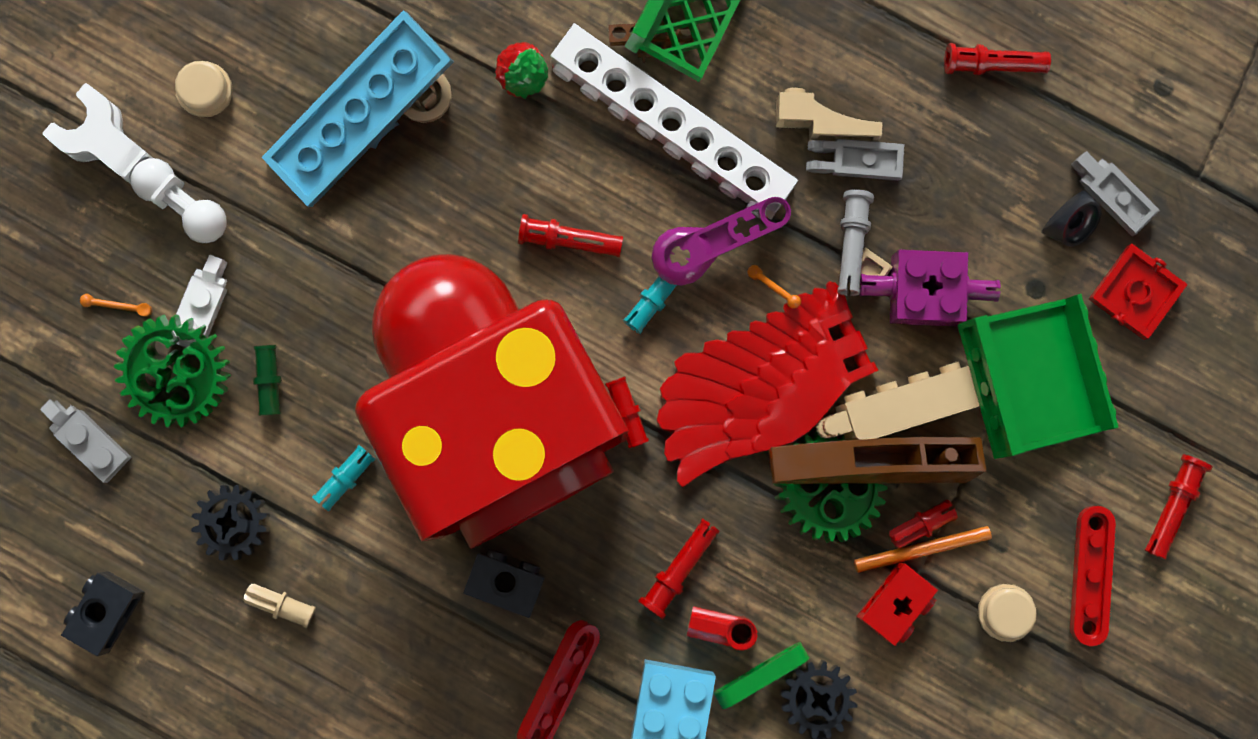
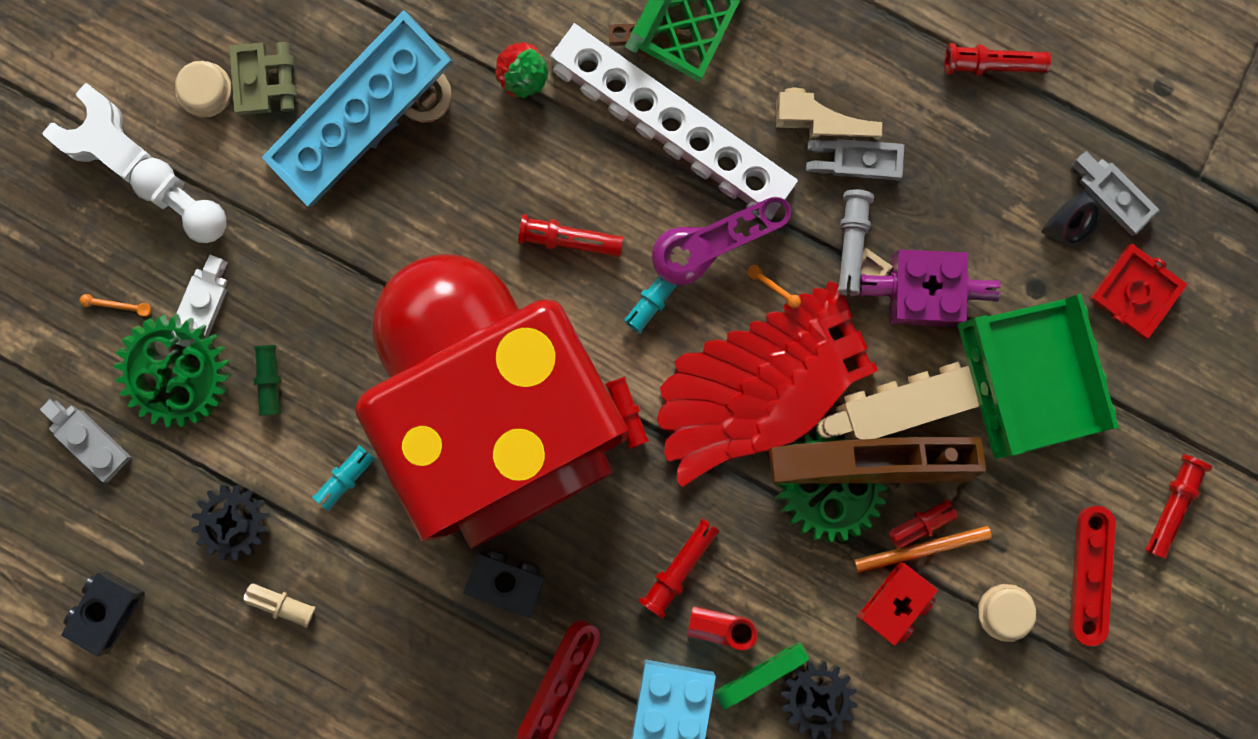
(251, 78): none -> olive plate

